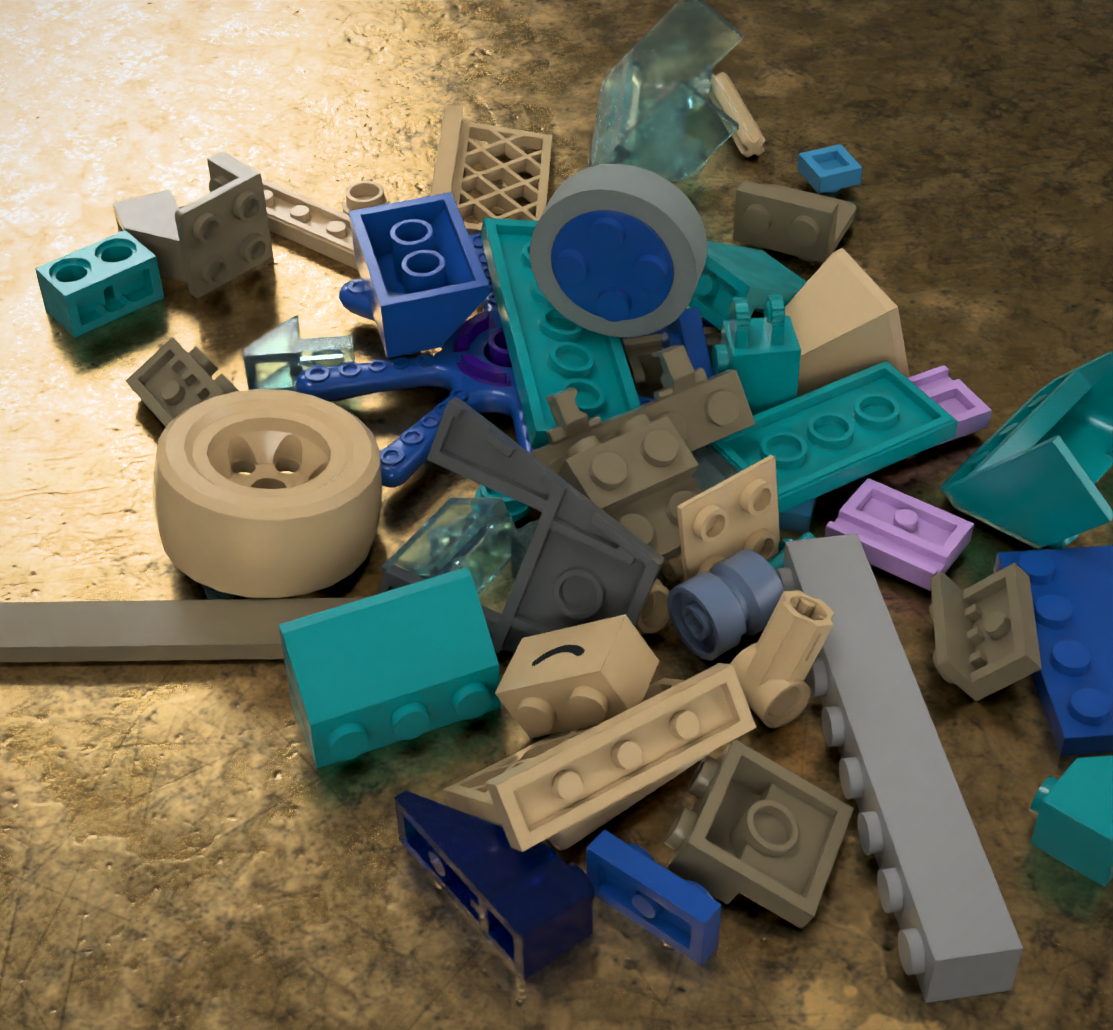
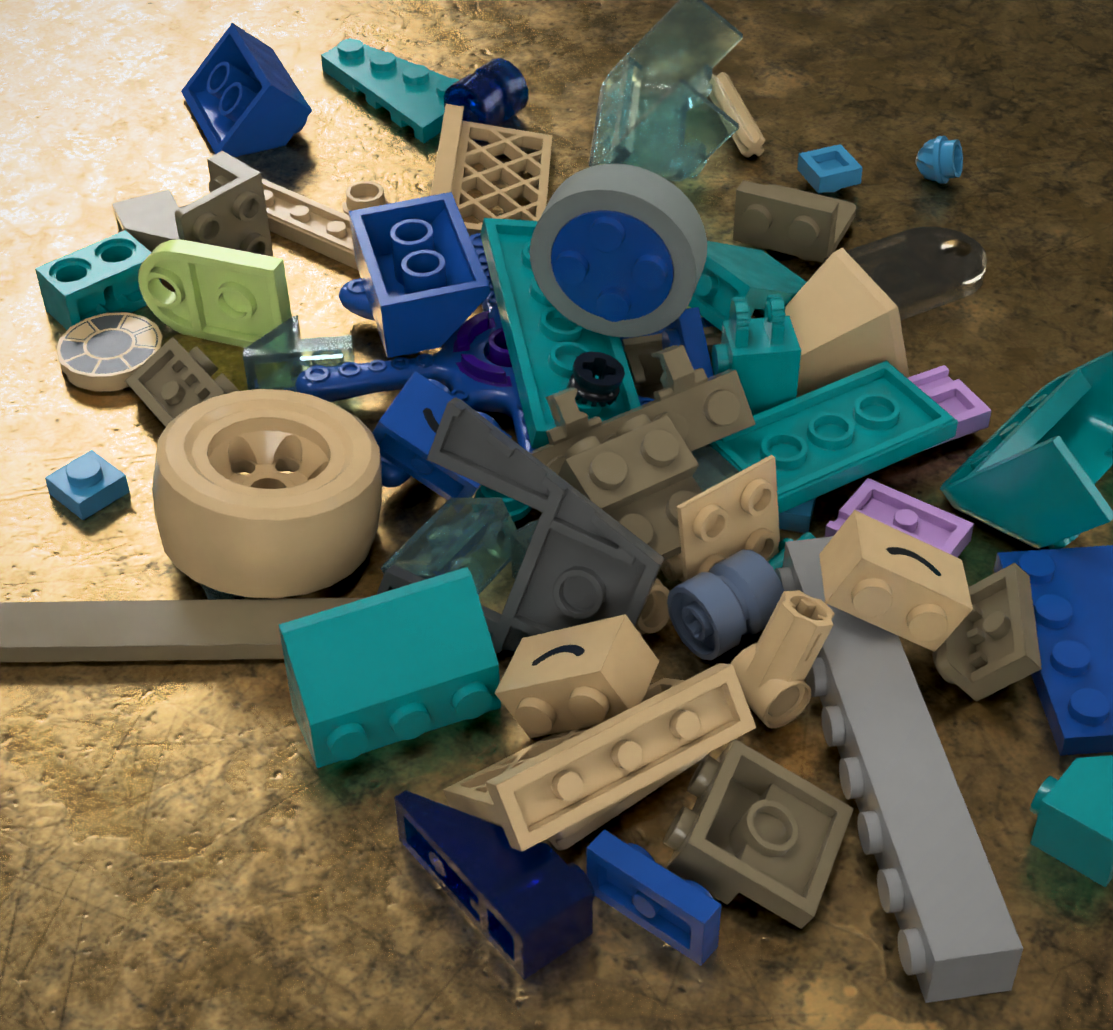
(87, 484): none -> dark azure plate
(107, 350): none -> tile
(218, 292): none -> yellowish green tile
(245, 96): none -> blue slope
(403, 88): none -> teal wing
(408, 433): none -> blue brick
(490, 94): none -> clear blue wheel
(599, 390): none -> black bush
(894, 581): none -> tan brick
(921, 269): none -> clear smoke tile
(940, 159): none -> dark azure plate

